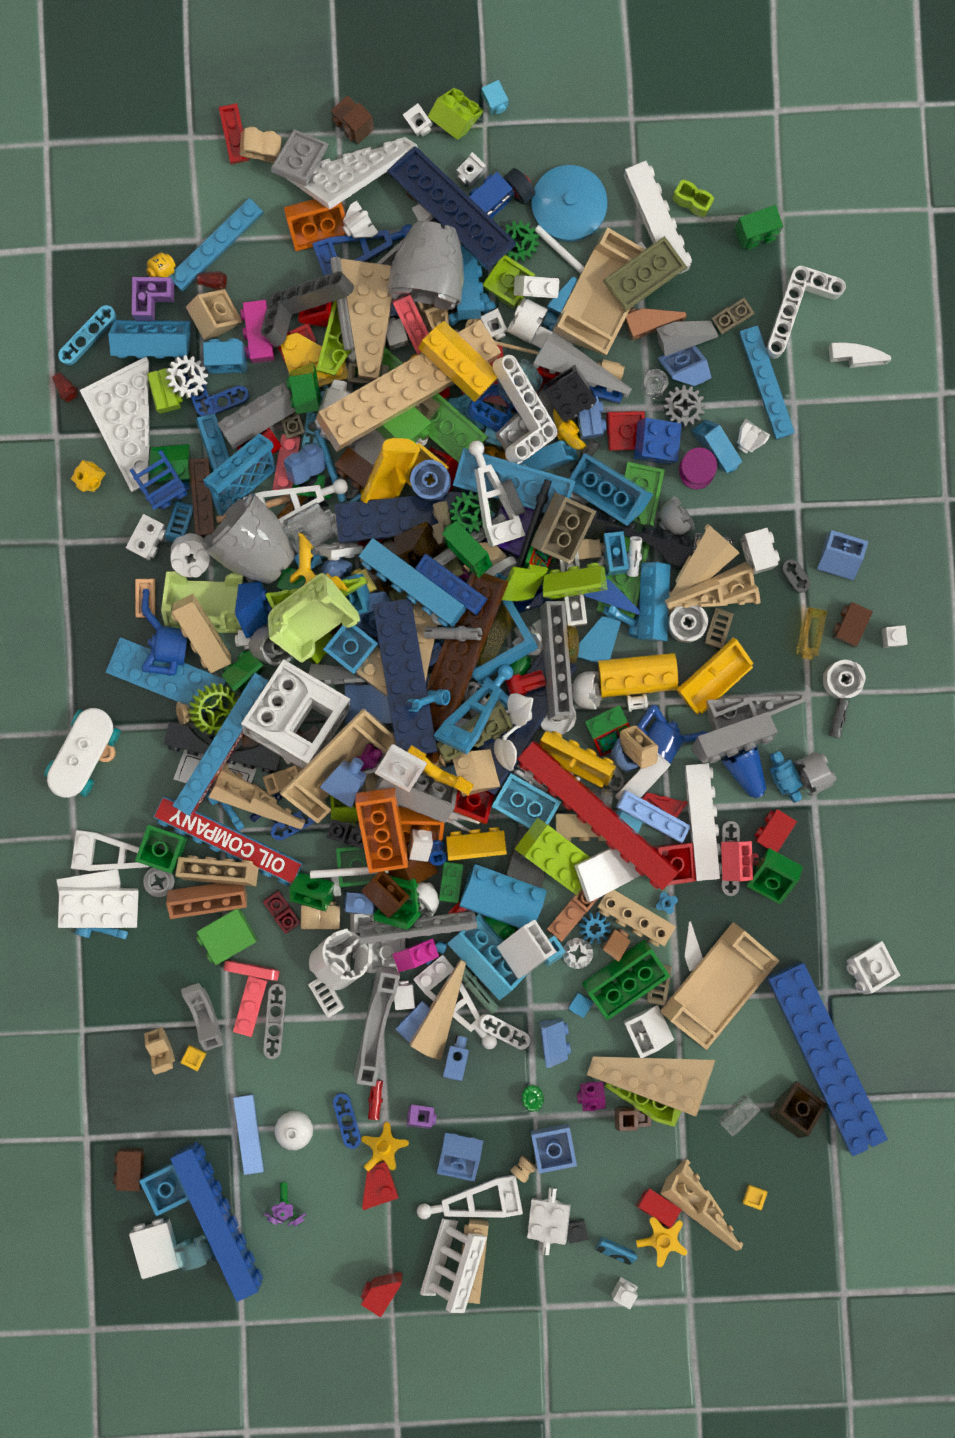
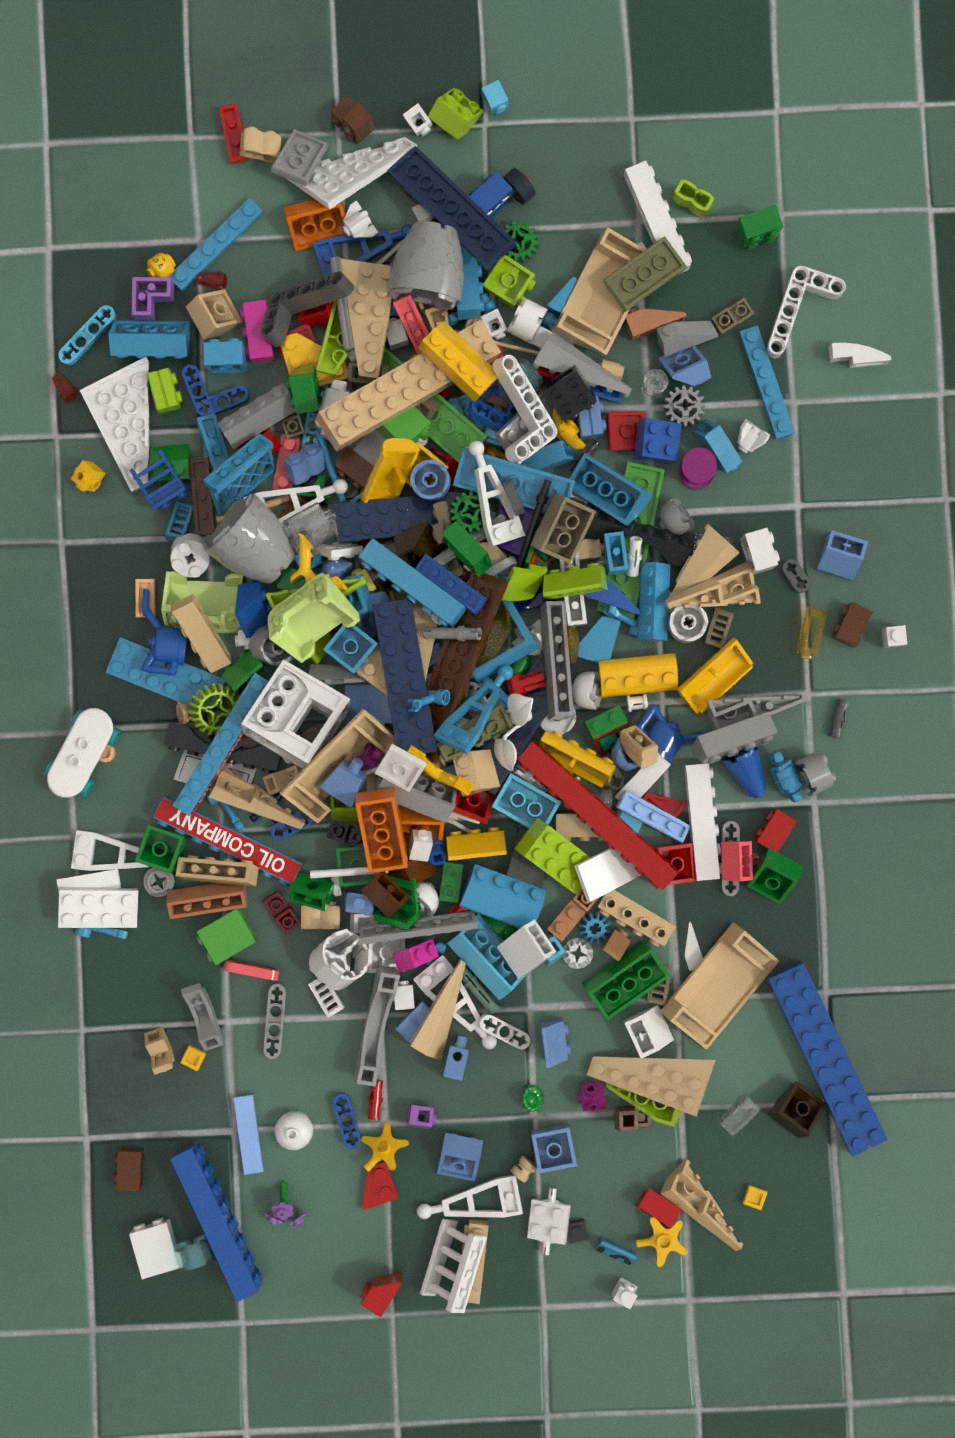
(146, 537): white brick -> none
(163, 1189): dark azure brick -> none
(178, 374): white gear -> none
(250, 1006): coral plate -> none
(470, 178): white brick -> none
(536, 286): white brick -> none
(559, 249): white bar -> none
(569, 203): dark azure dish -> none
(580, 1004): dark azure slope -> none
(661, 904): dark azure plate -> none
(849, 688): white brick -> none
(872, 968): white plate -> none

